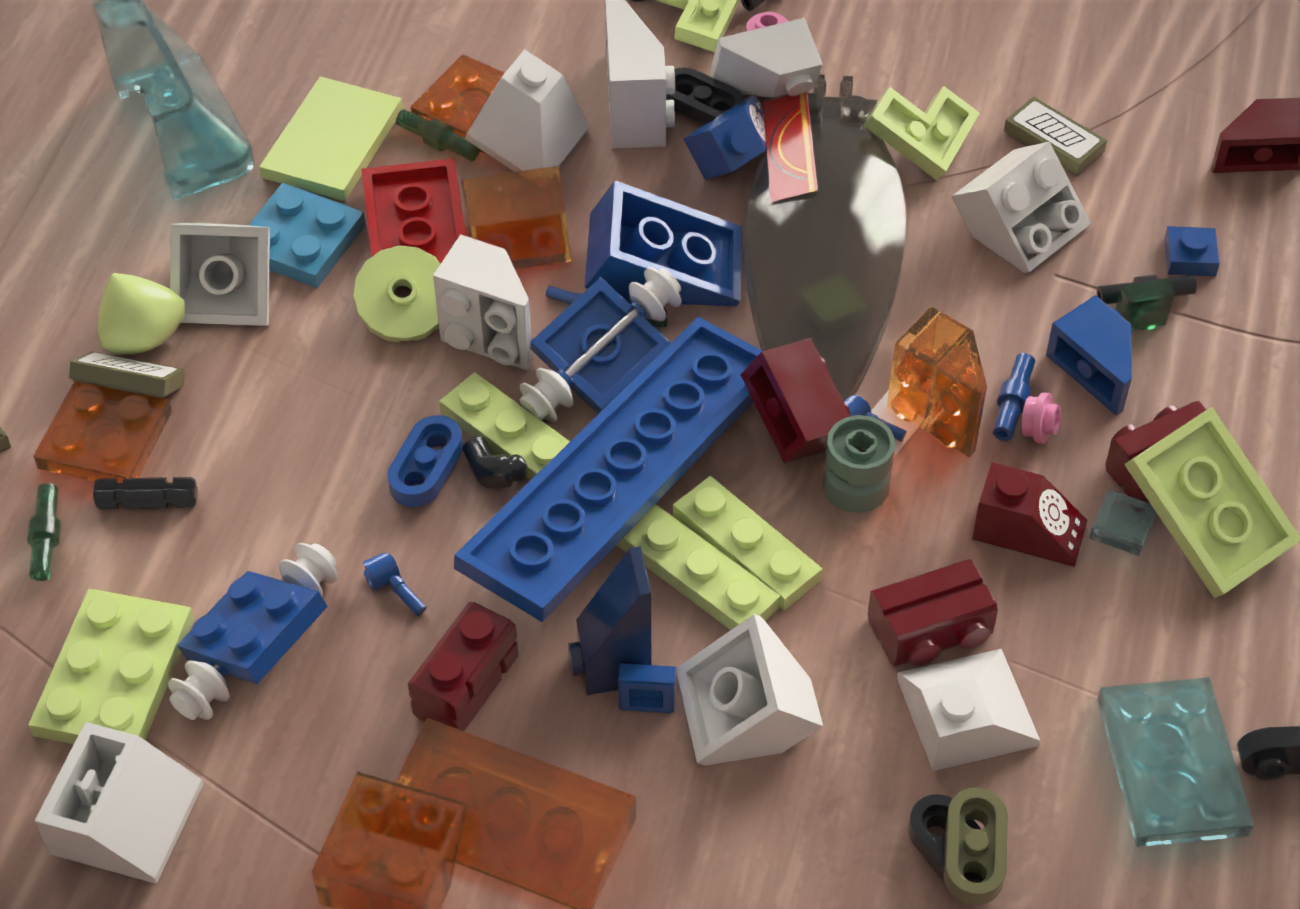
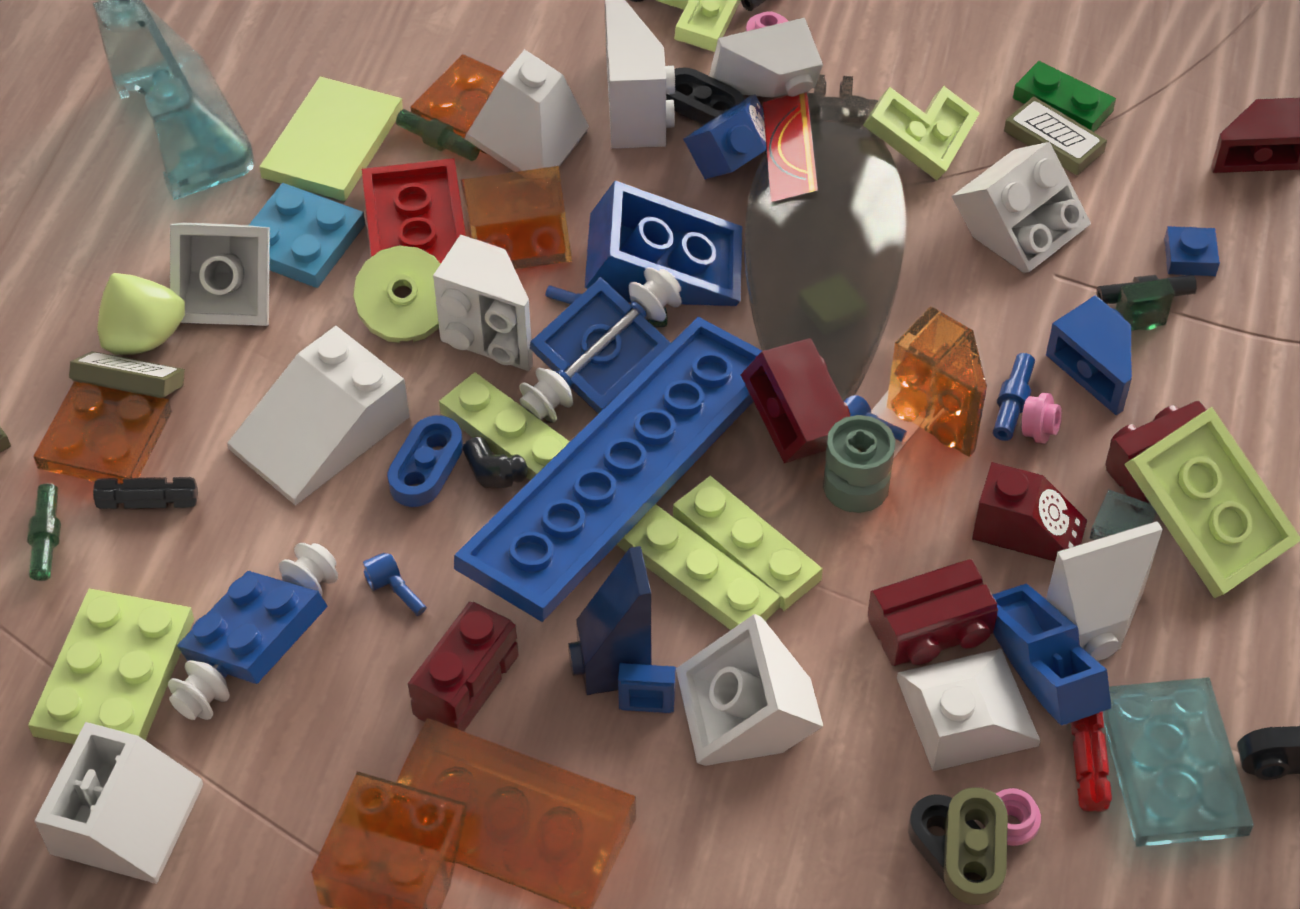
(320, 415): none -> white slope
(1026, 811): none -> bright pink plate
(1049, 655): none -> blue slope
(1065, 94): none -> green plate
(1091, 763): none -> red axle
(1102, 586): none -> white slope

